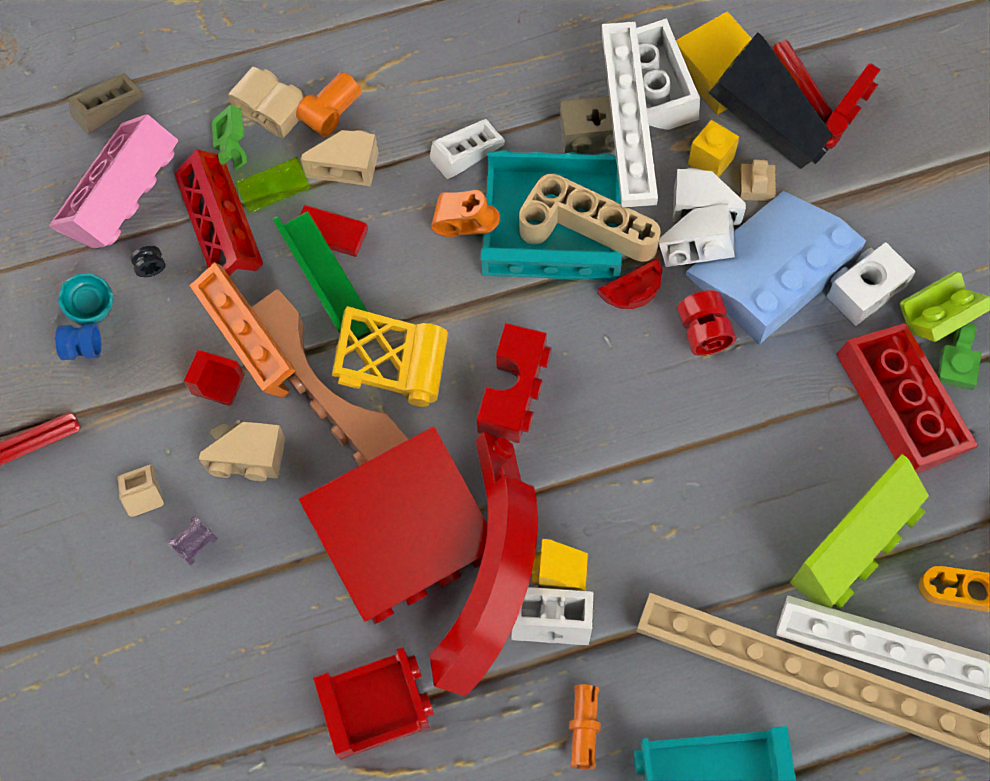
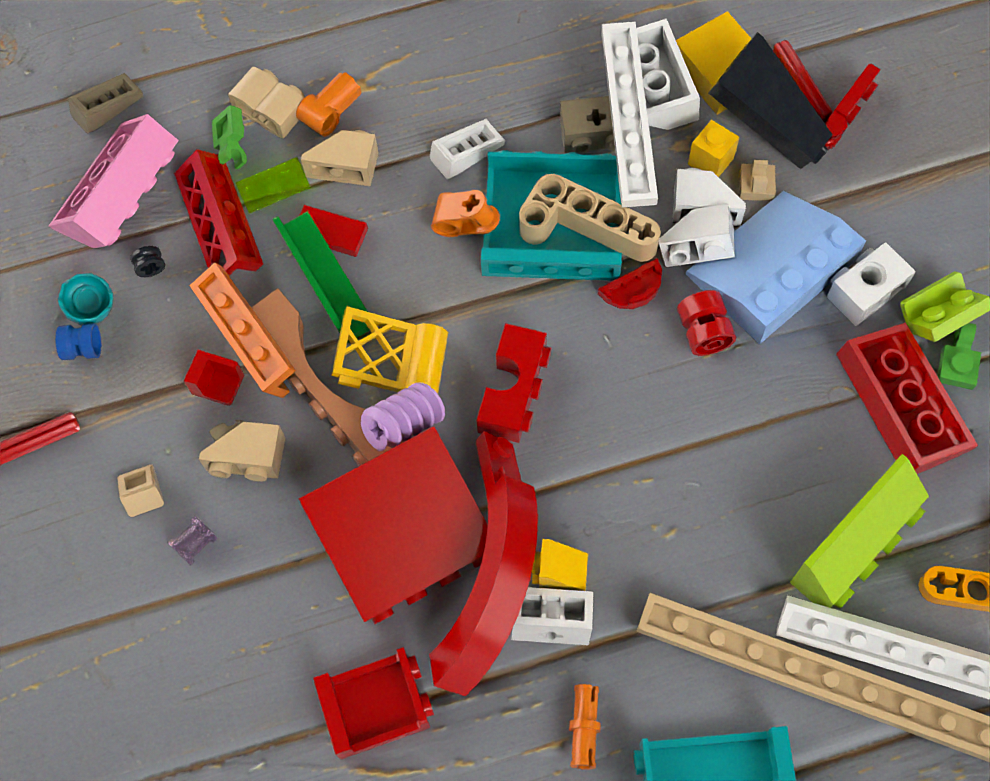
(402, 416): none -> lavender piece

